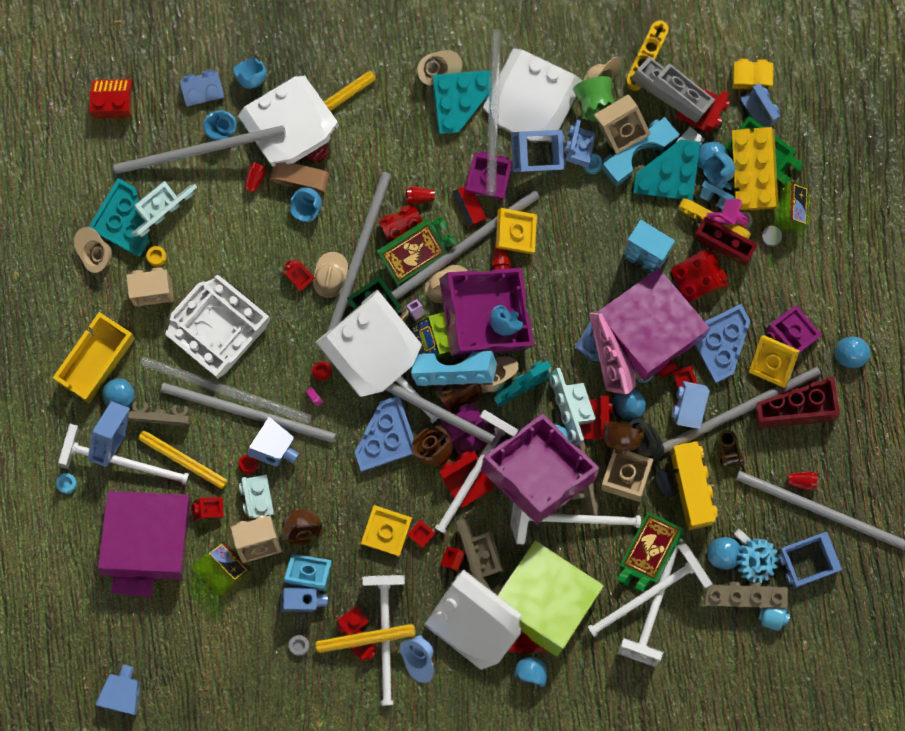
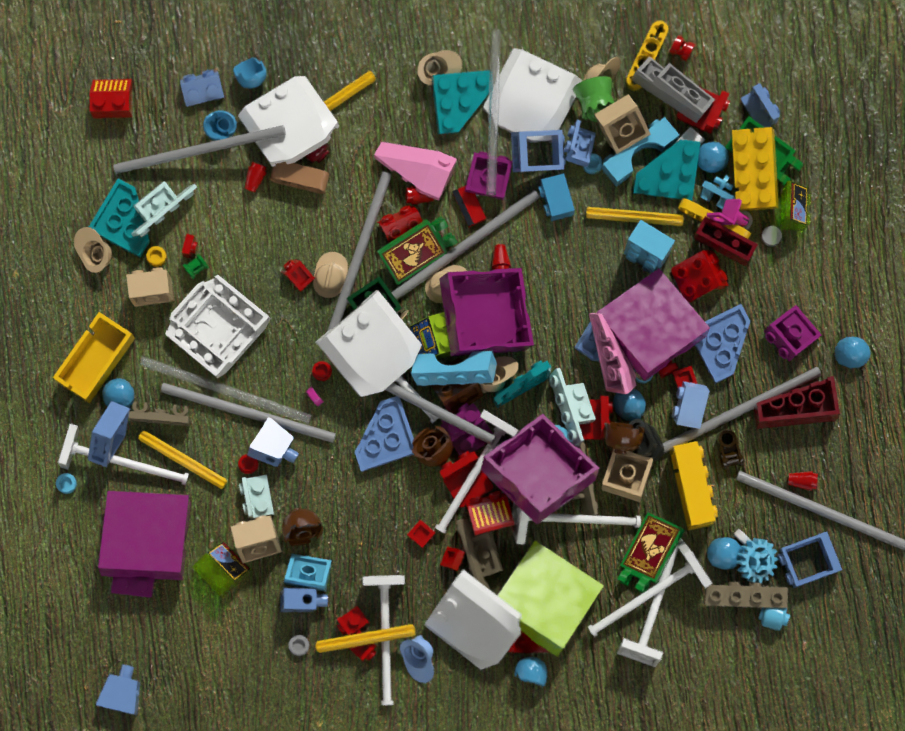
(190, 246): none -> red plate
(195, 266): none -> green bush
(207, 508): red bracket -> none
(305, 204): dark azure hair -> none
(386, 530): yellow plate -> none
(416, 310): lavender piece -> none
(422, 167): none -> bright pink wedge
(489, 512): none -> red slope
(504, 322): dark azure hair -> none
(516, 231): yellow plate -> none
(557, 197): none -> dark azure brick
(634, 216): none -> yellow axle
(665, 483): black brick -> none
(687, 48): none -> red wheel
(719, 168): dark azure hair -> none
(748, 74): yellow brick -> none
(774, 361): yellow plate -> none

